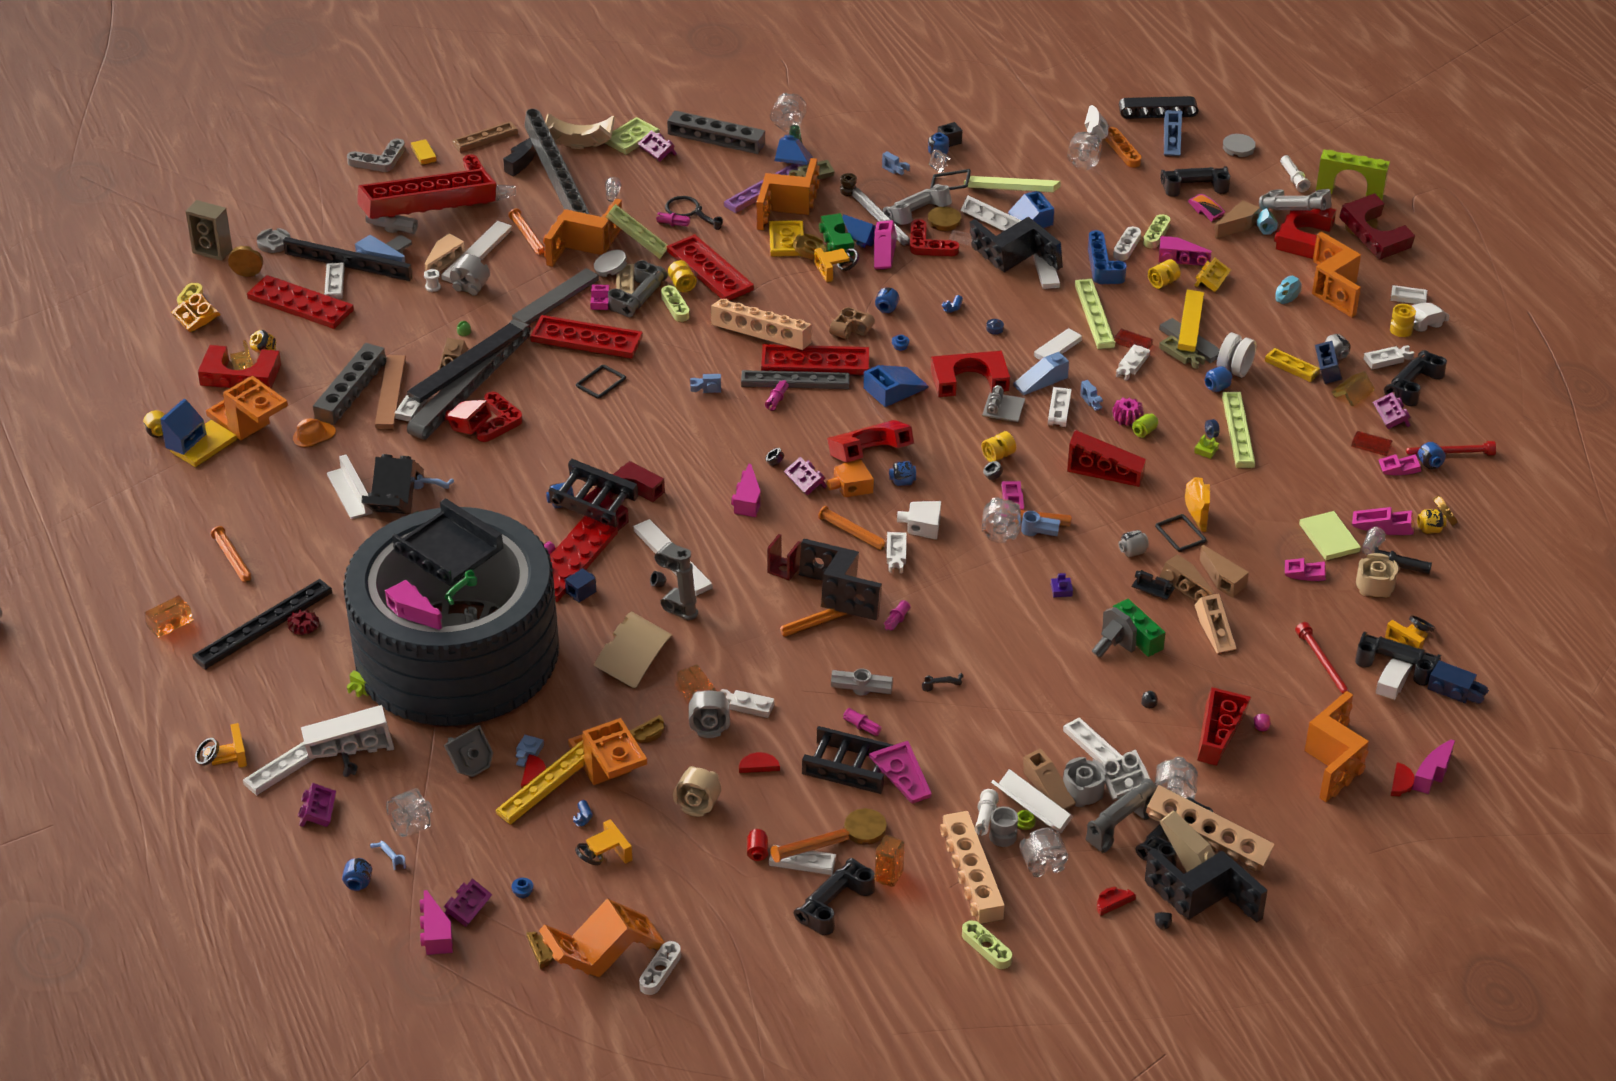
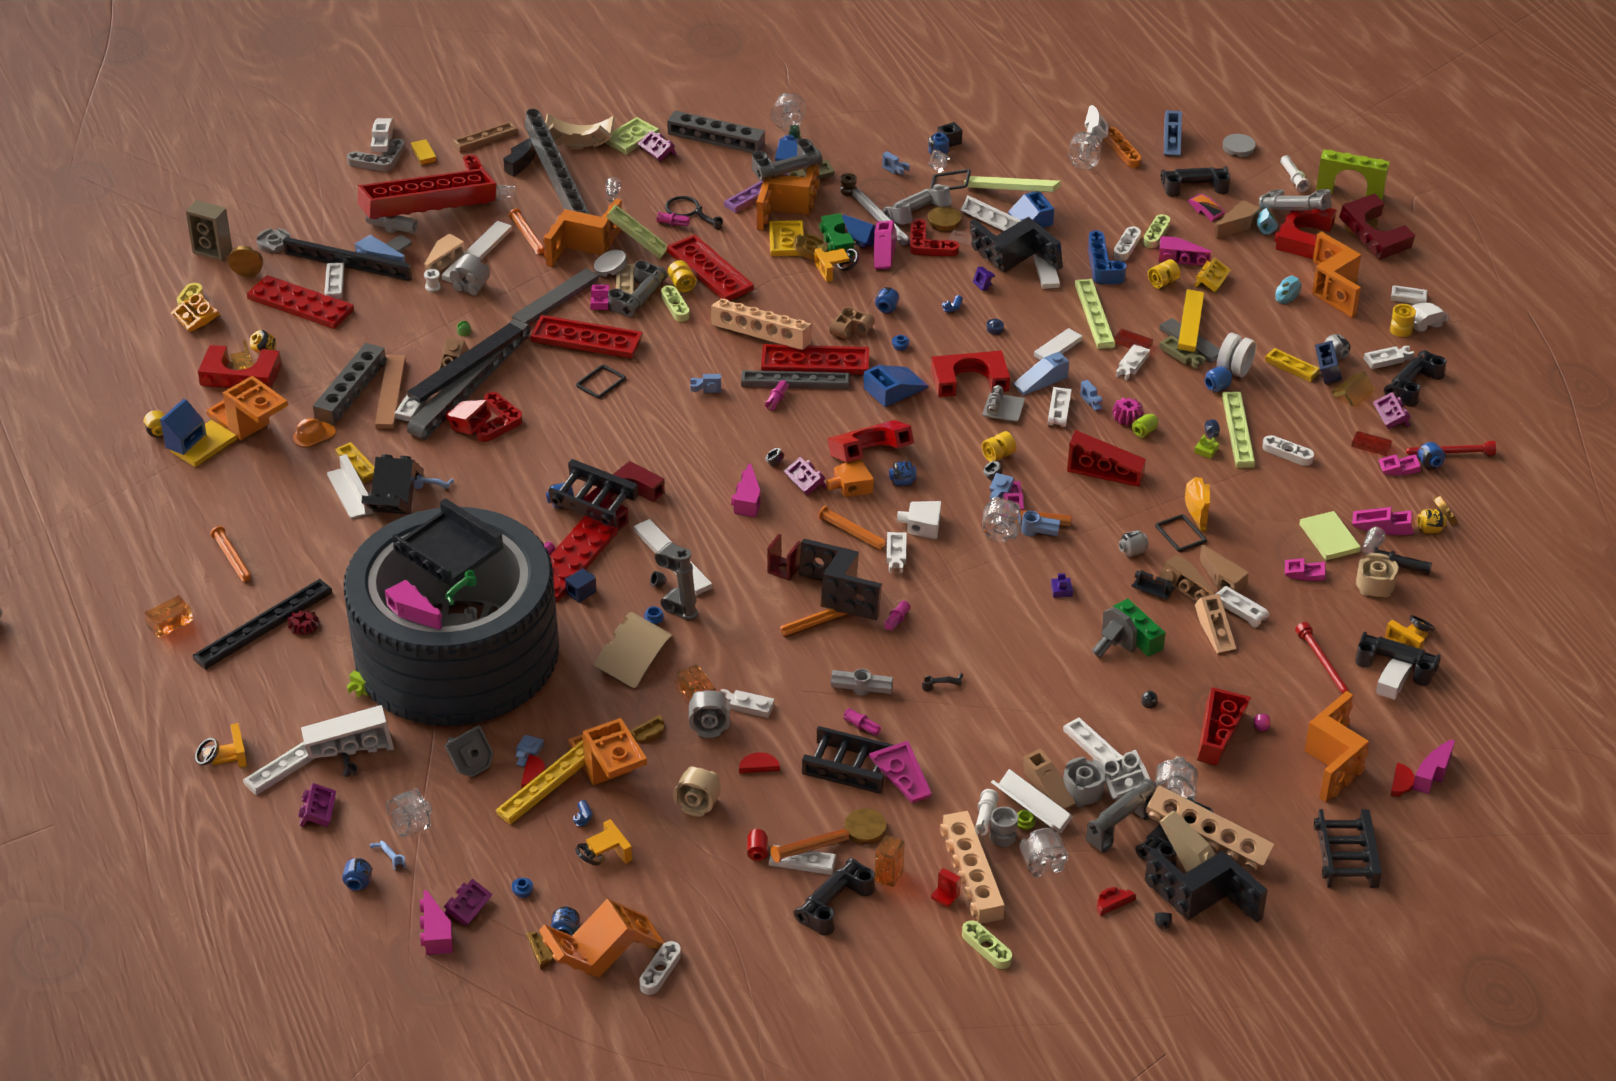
(361, 464): none -> yellow tile
(381, 134): none -> white slope
(566, 920): none -> blue head
(654, 615): none -> blue plate
(806, 155): none -> dark grey piece
(948, 888): none -> red bracket
(983, 278): none -> dark purple tile
(1000, 485): none -> medium blue plate
(1135, 105): black beam -> none
(1243, 606): none -> white plate
(1303, 457): none -> white beam
(1365, 839): none -> black fence
(1456, 683): dark blue hinge -> none

